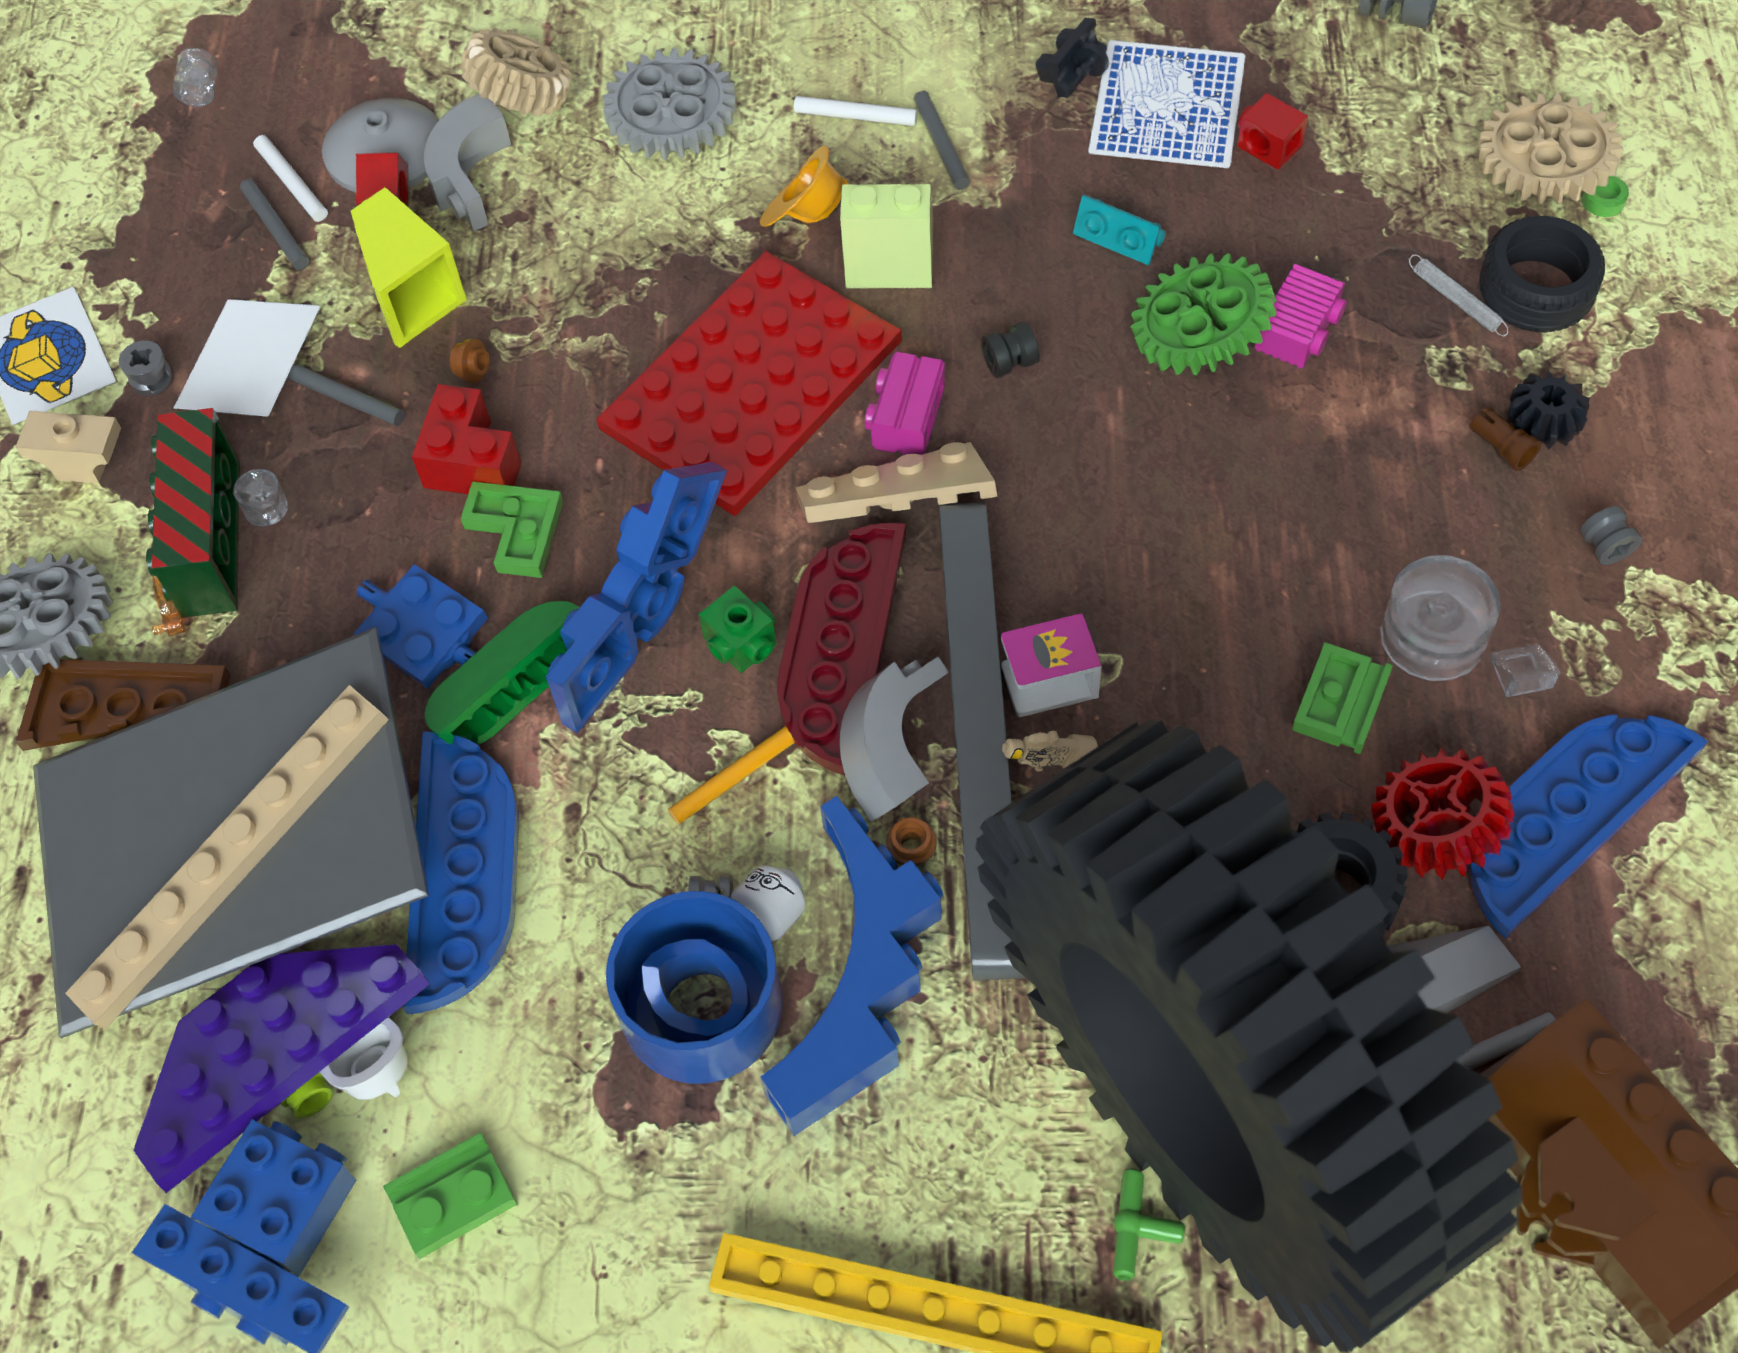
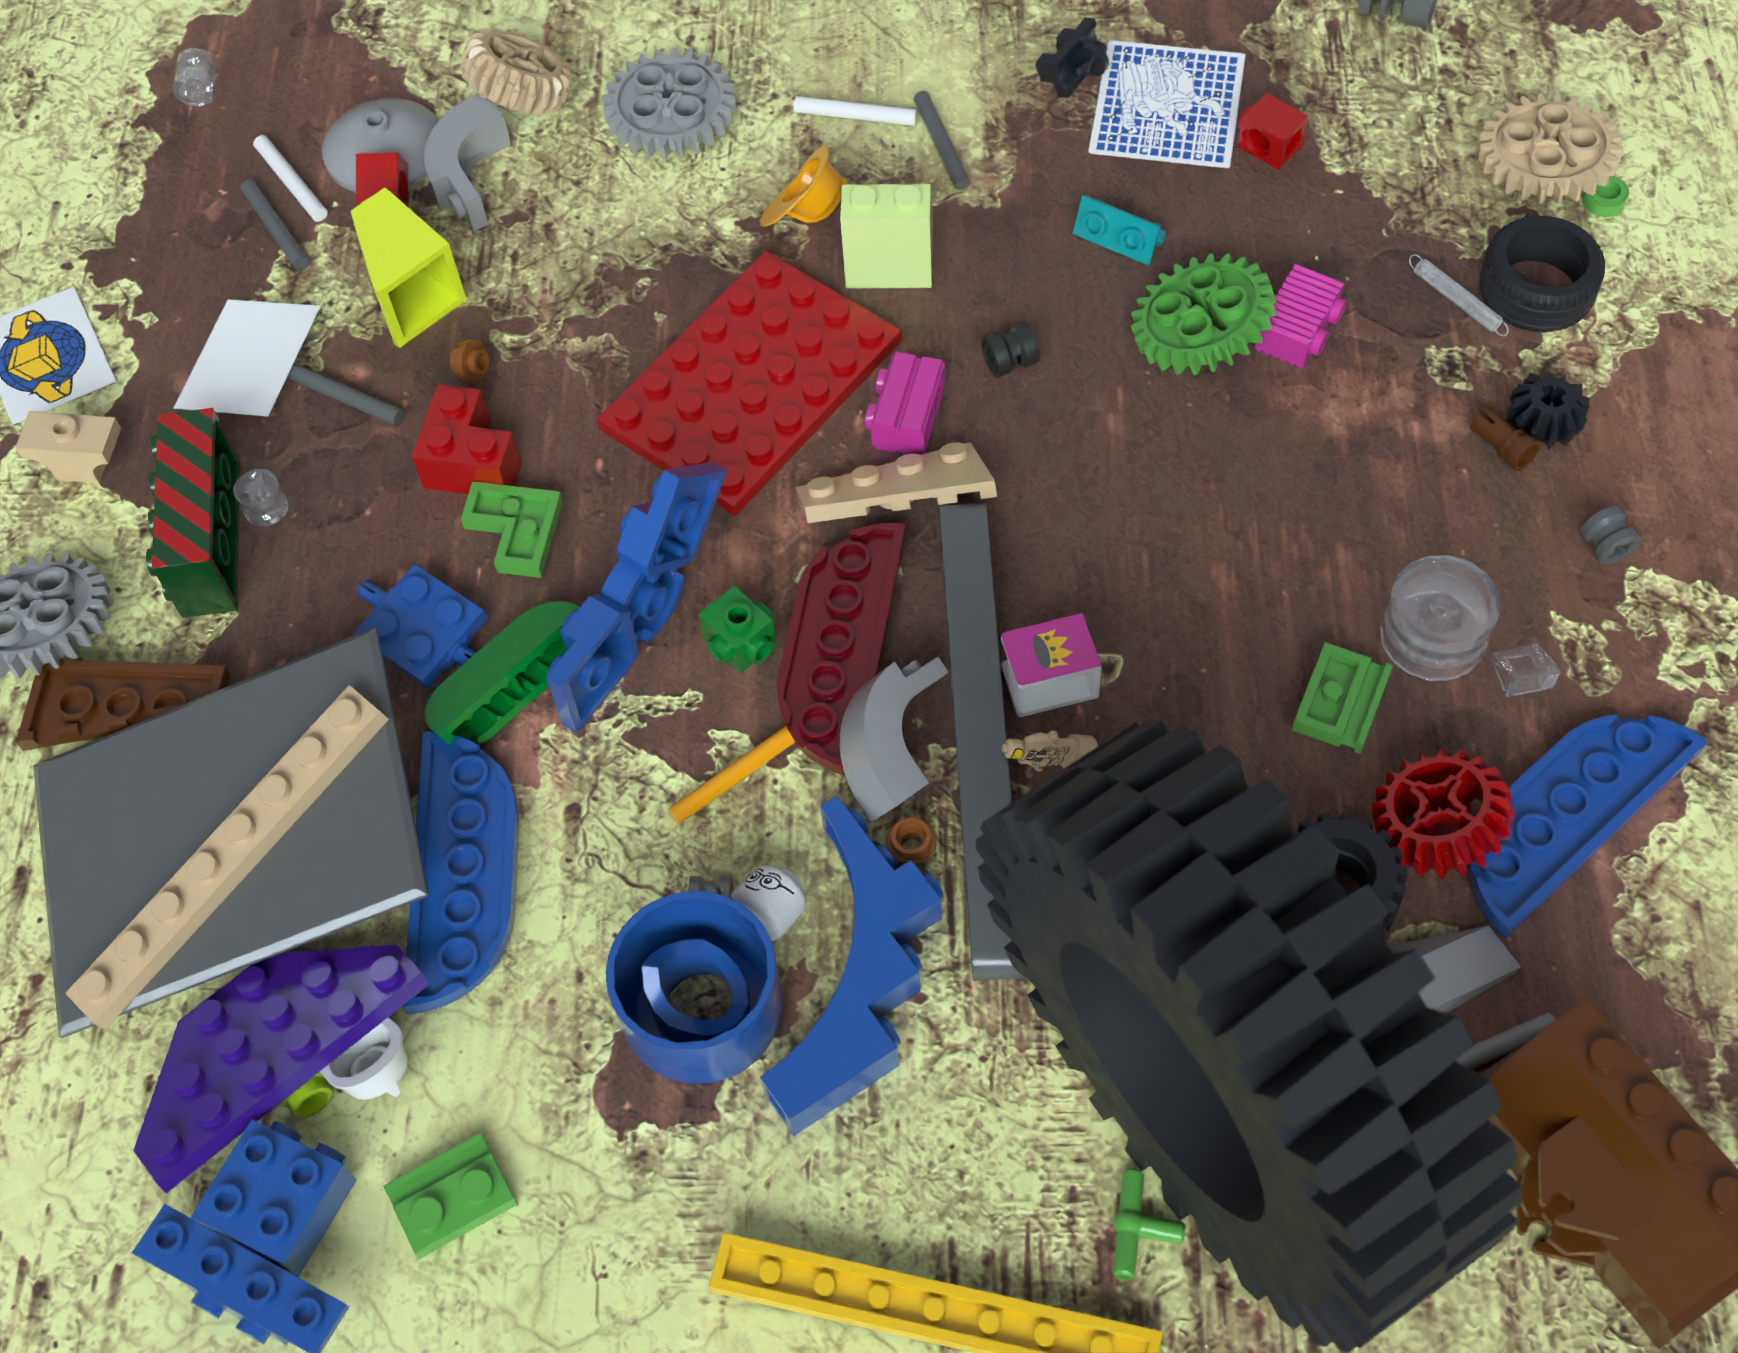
(146, 368): flat silver wheel -> none
(172, 623): clear orange piece -> none

